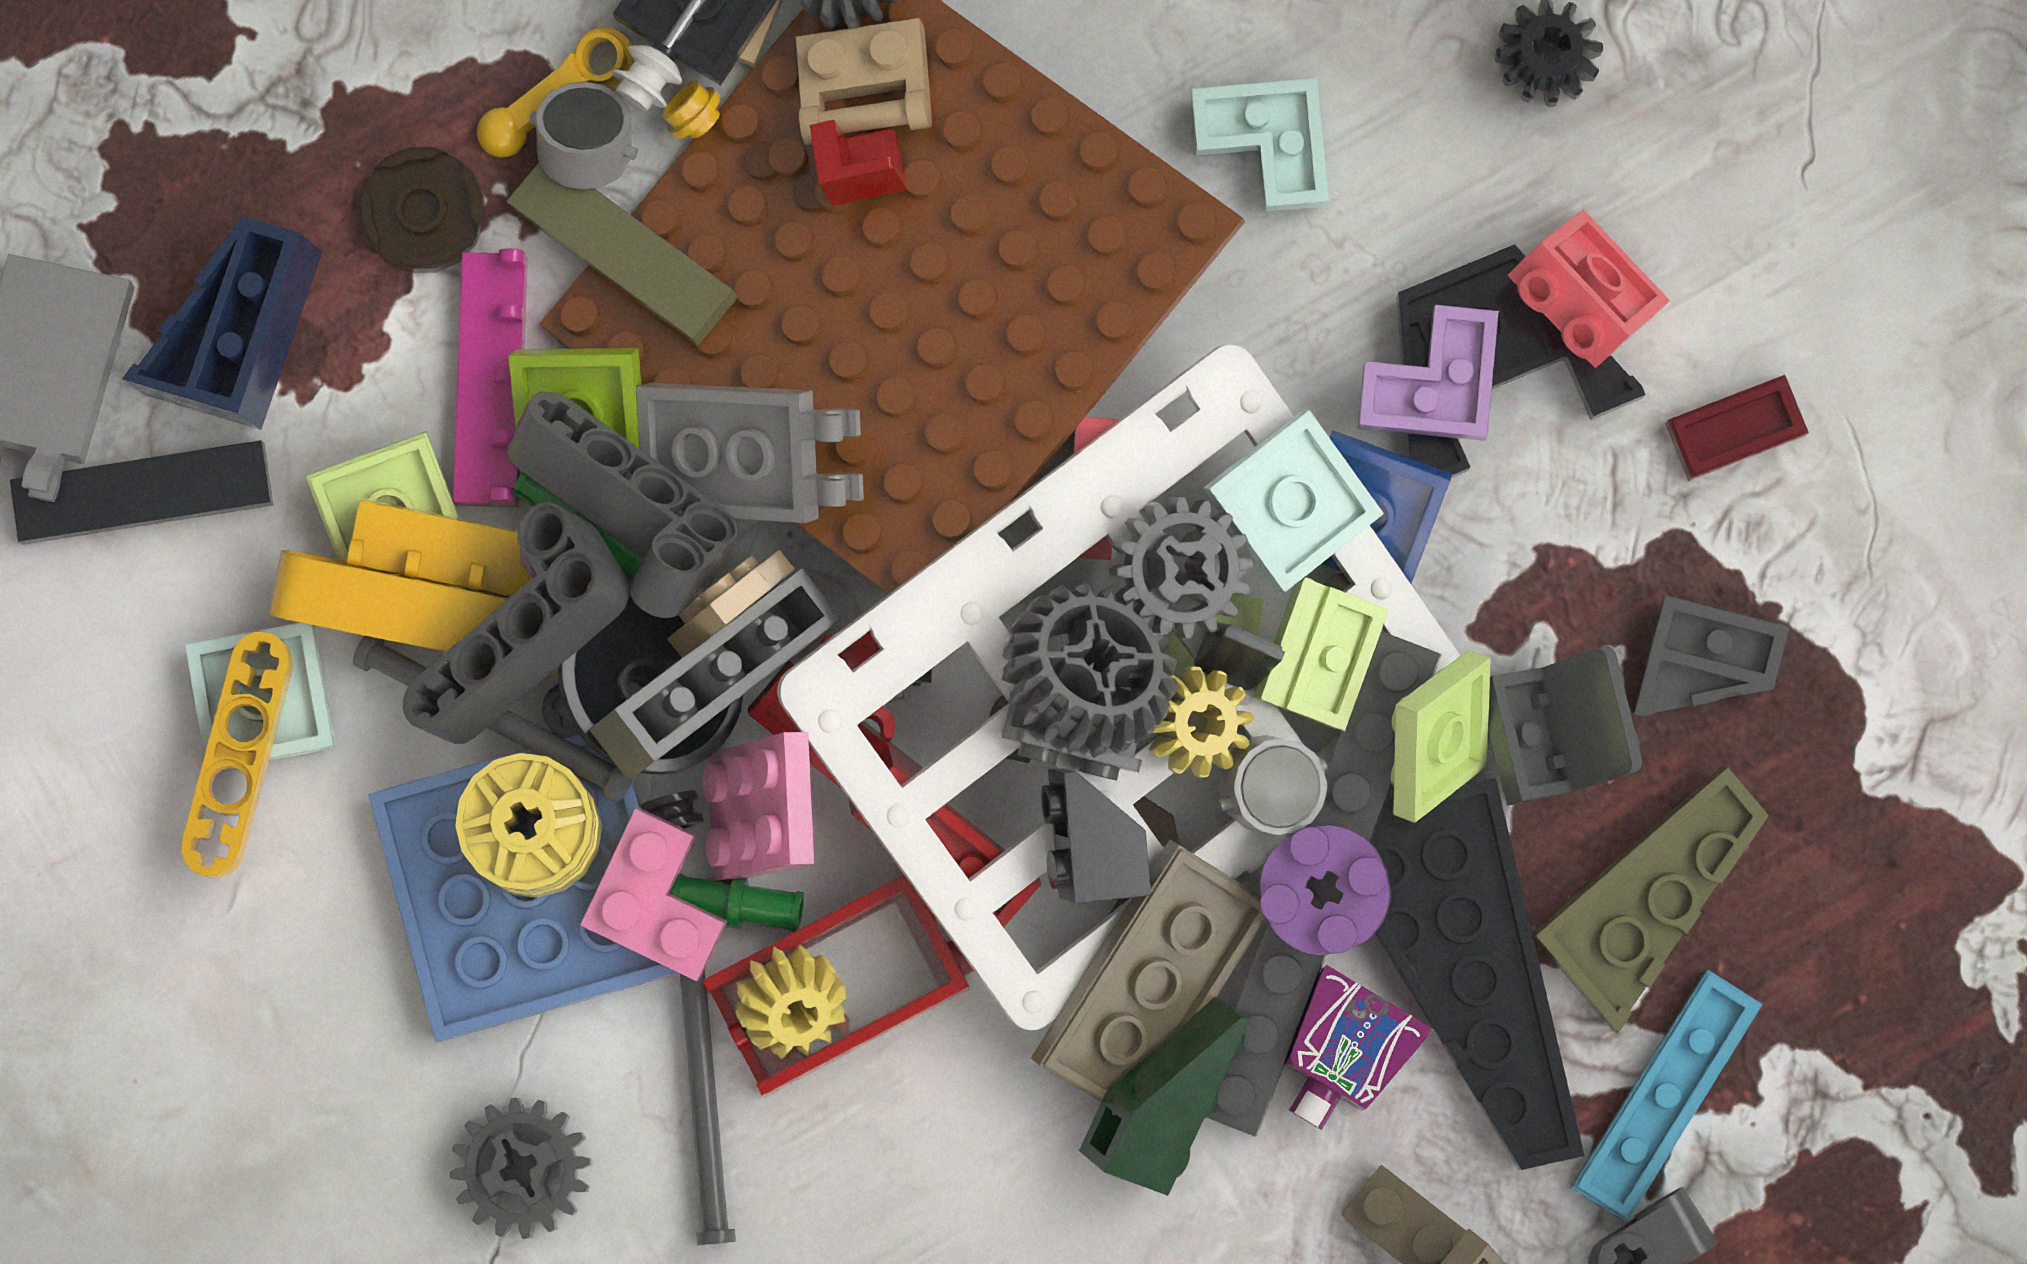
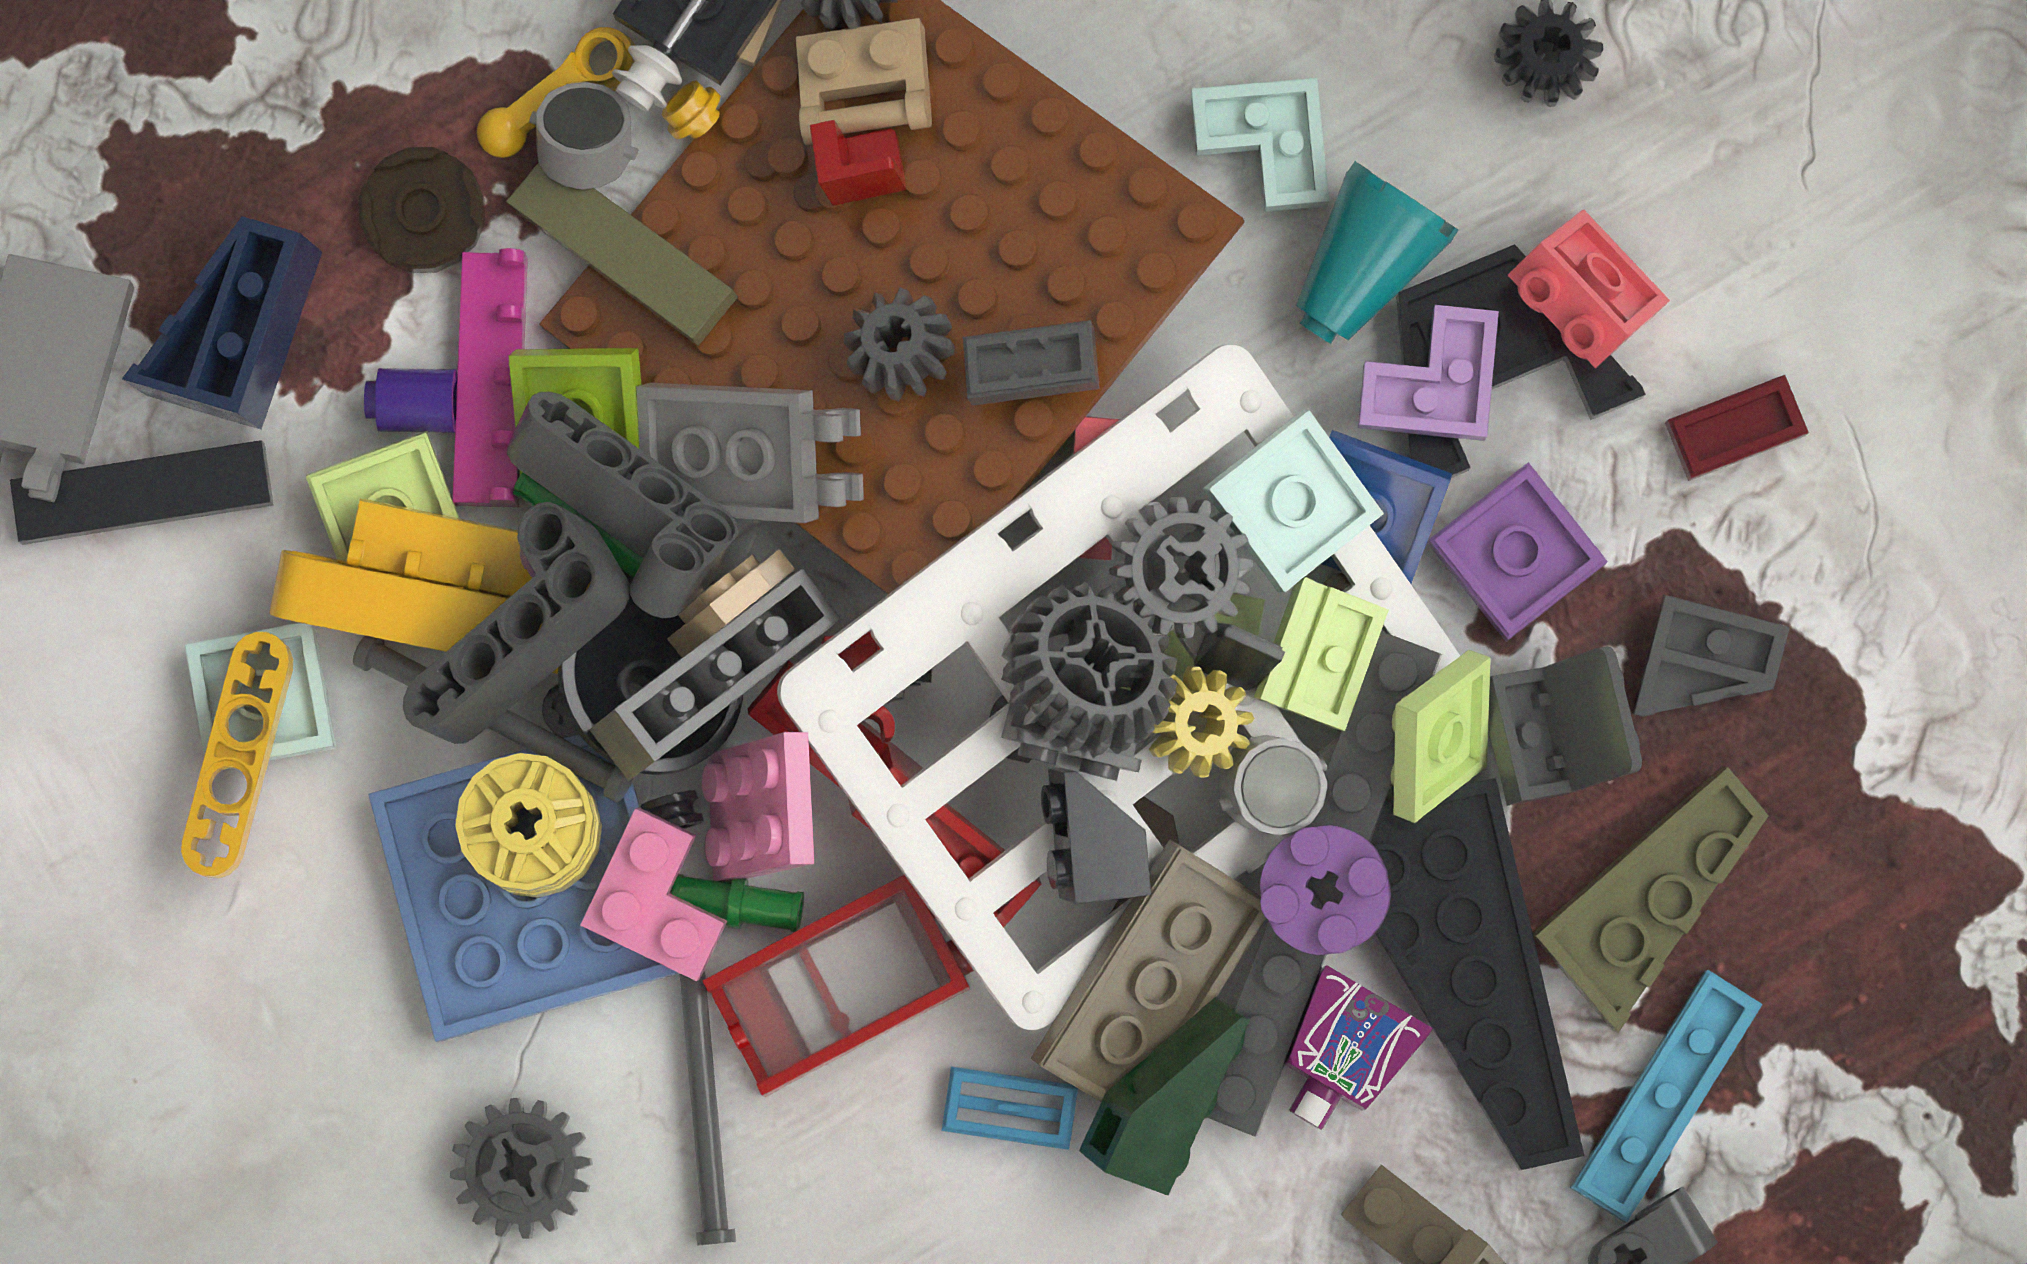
(412, 400): none -> dark purple brick
(790, 1001): light yellow gear -> none
(885, 330): none -> dark grey gear
(1031, 362): none -> dark grey plate
(1064, 1116): none -> dark azure tile
(1367, 254): none -> teal cone
(1517, 552): none -> medium lavender plate

